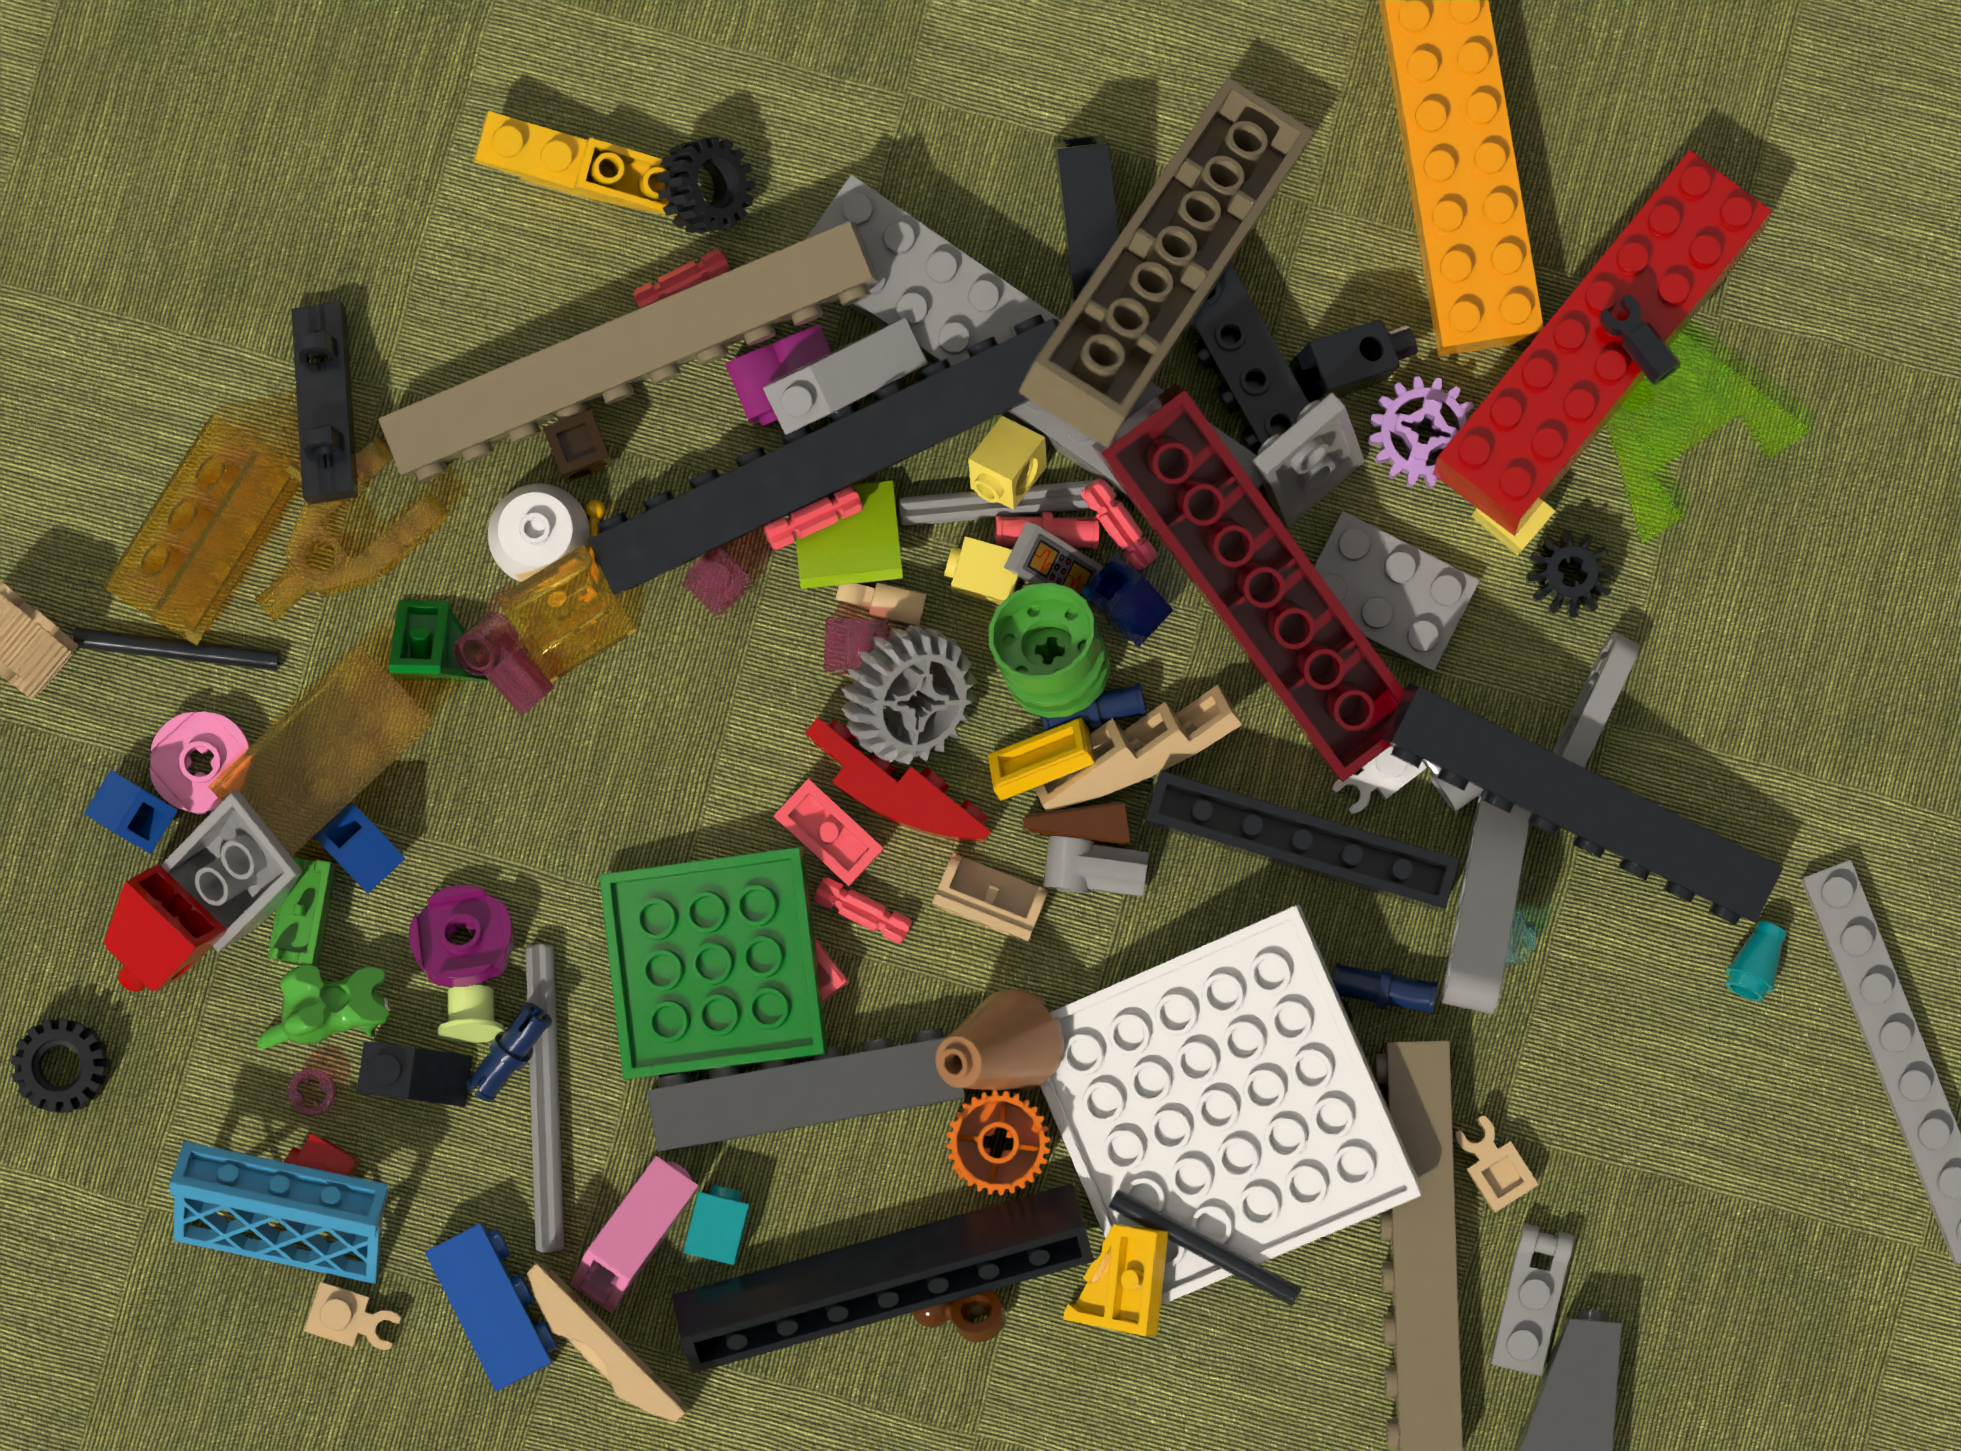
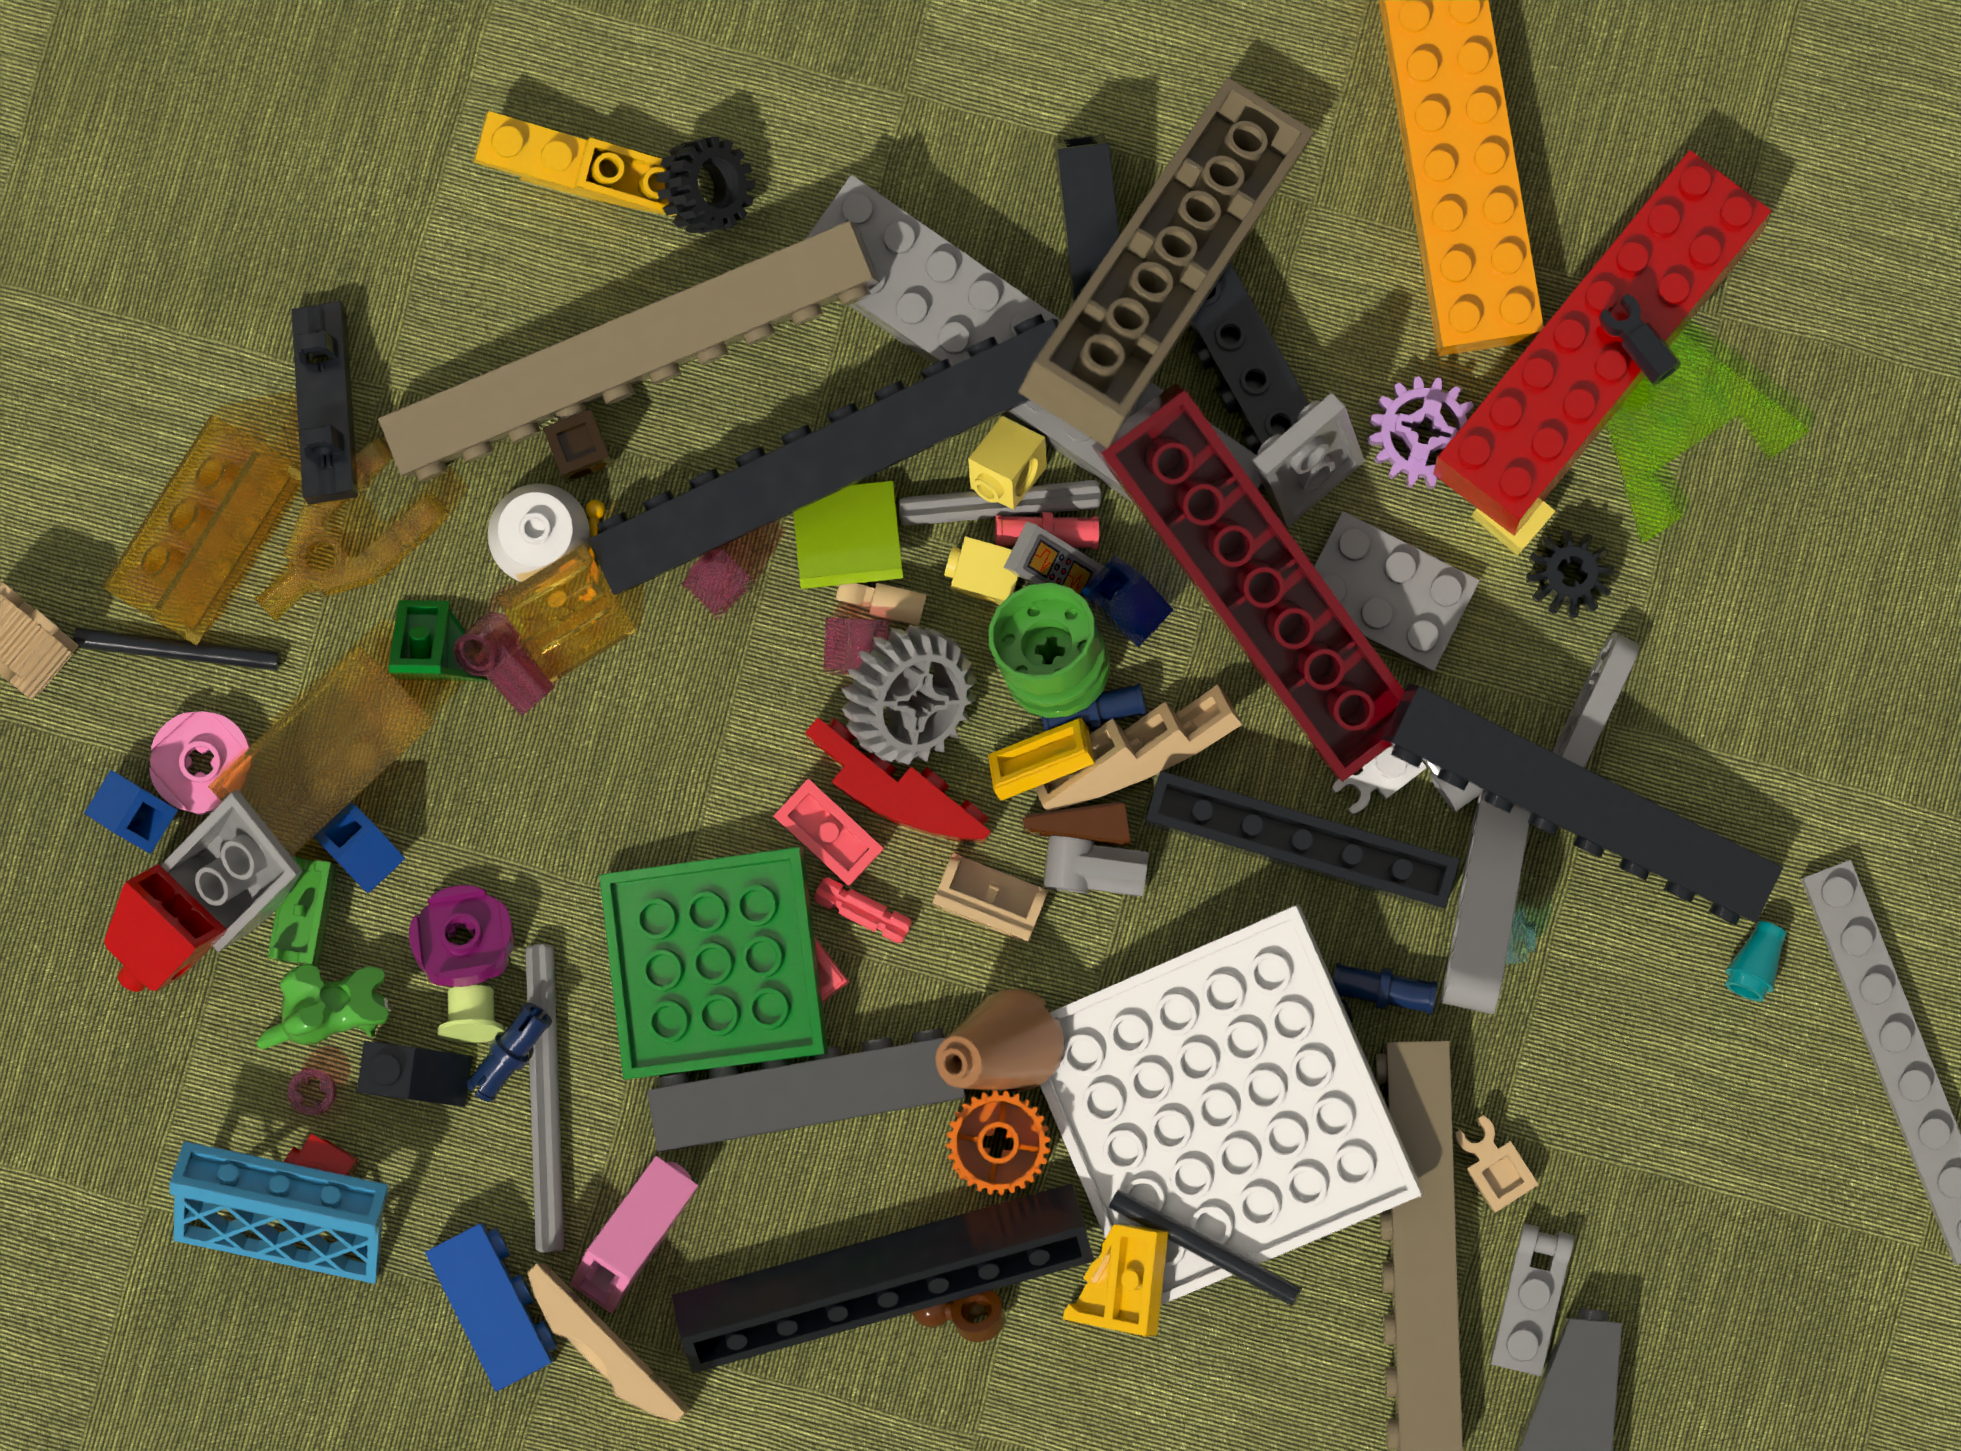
(29, 1065): black tyre -> none
(343, 1315): tan plate -> none
(682, 278): coral axle -> none
(717, 1225): teal brick -> none
(764, 364): magenta brick -> none
(813, 518): coral axle -> none
(844, 375): light grey slope -> none
(1119, 524): coral axle -> none
(1351, 360): black torso -> none

